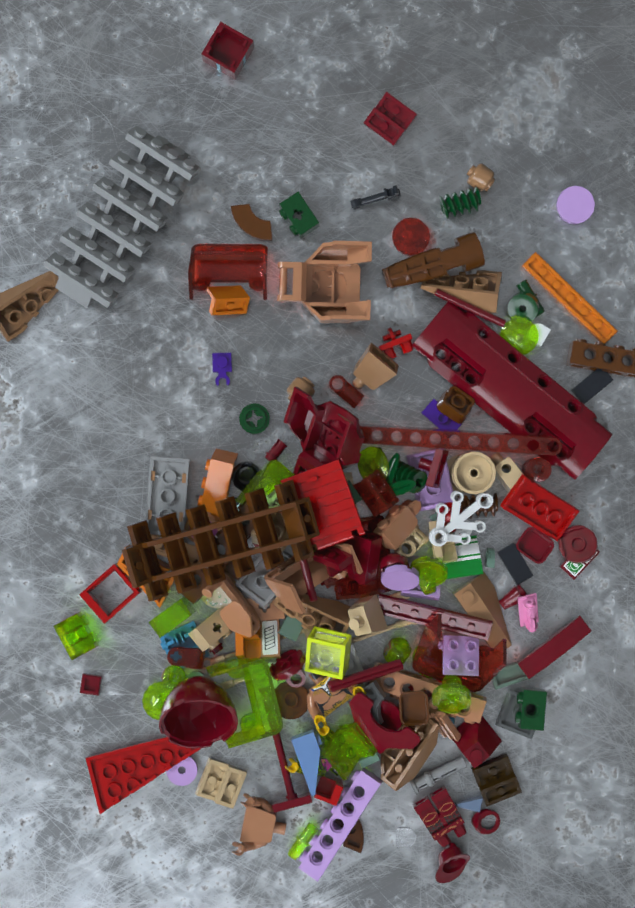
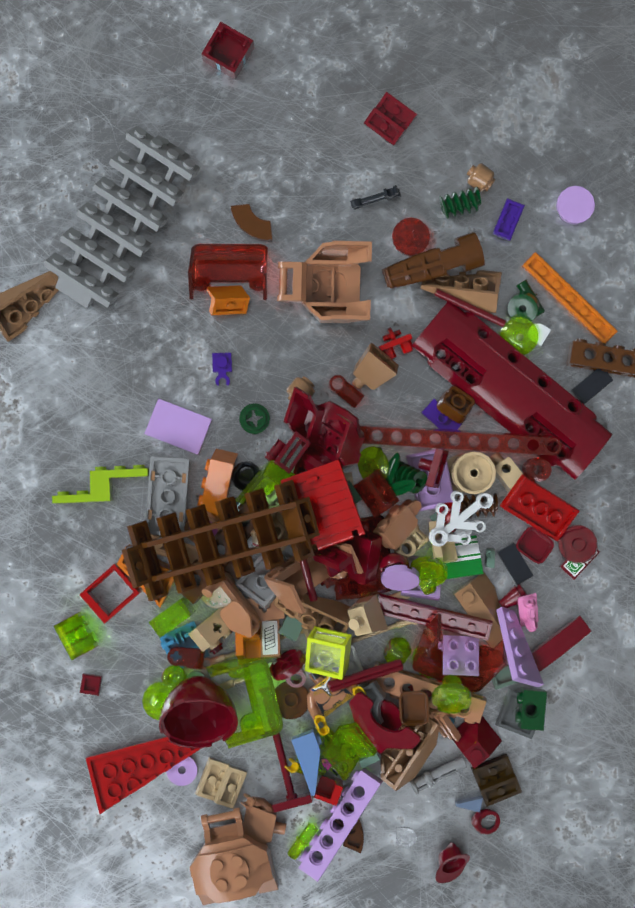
(101, 484): none -> lime bracket
(178, 426): none -> lavender tile
(231, 862): none -> nougat piece
(283, 465): none -> dark red tile
(297, 204): dark green brick -> none
(443, 821): dark red hips -> none
(508, 219): none -> dark purple plate
(518, 653): none -> lavender wing

